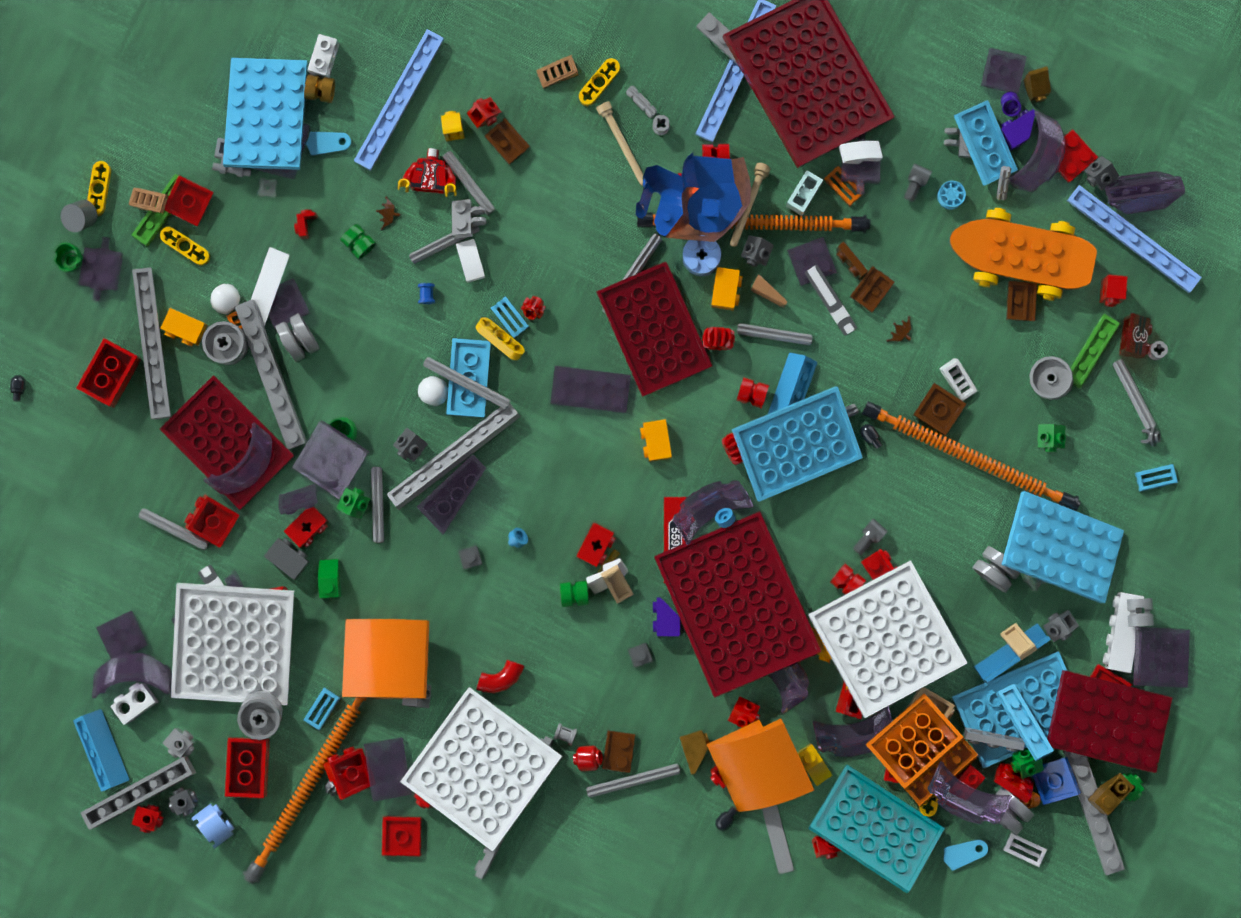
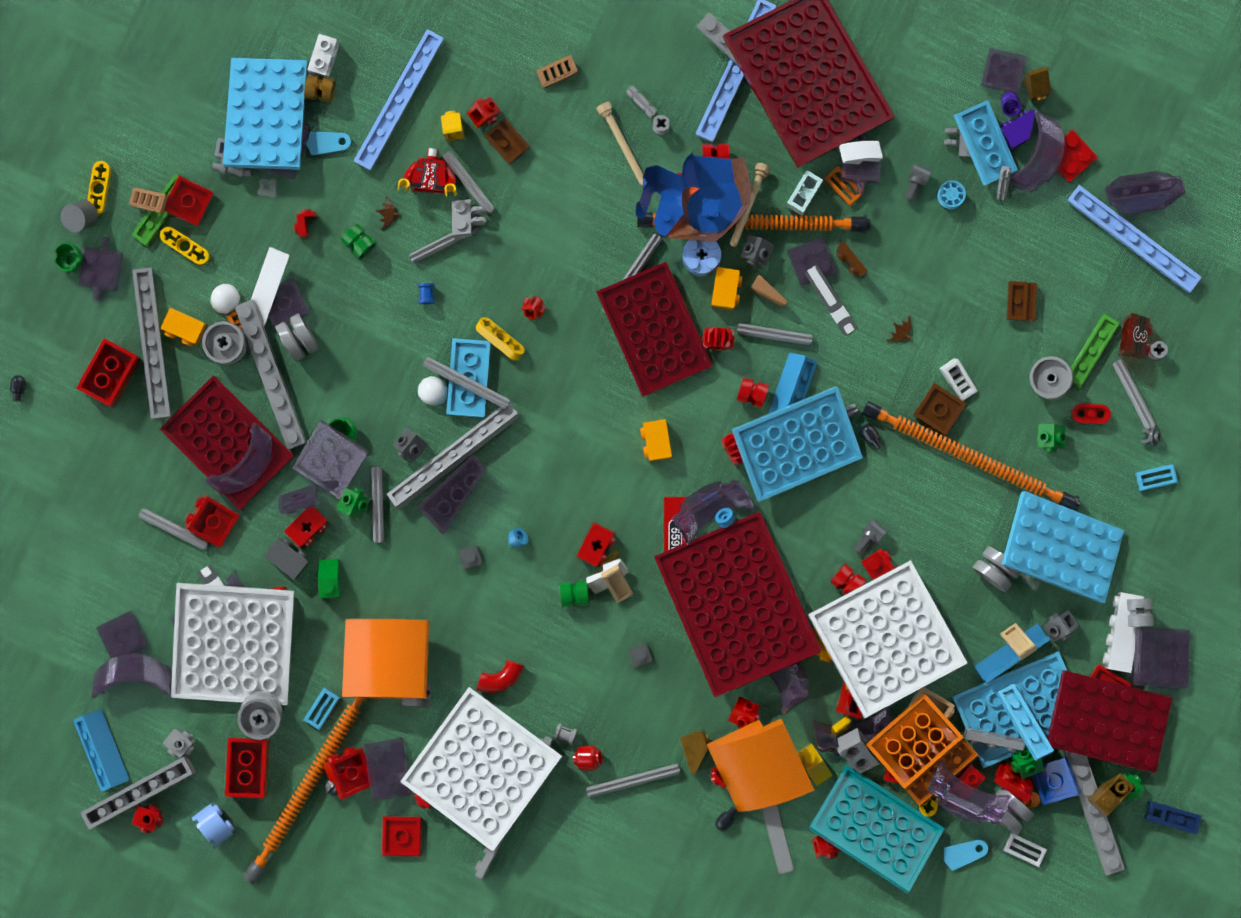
(136, 707): white brick -> none
(190, 801): dark grey brick -> none
(470, 260): white slope -> none
(500, 304): medium azure tile -> none
(590, 389): clear purple plate -> none
(612, 74): yellow beam -> none
(618, 751): reddish brown plate -> none
(667, 619): dark purple slope -> none
(841, 726): none -> yellow tile
(854, 749): none -> light grey brick
(872, 289): reddish brown plate -> none
(1025, 253): orange piece -> none
(1090, 413): none -> red plate
(1101, 173): dark grey brick -> none
(1113, 290): red brick -> none
(1173, 817): none -> dark blue plate

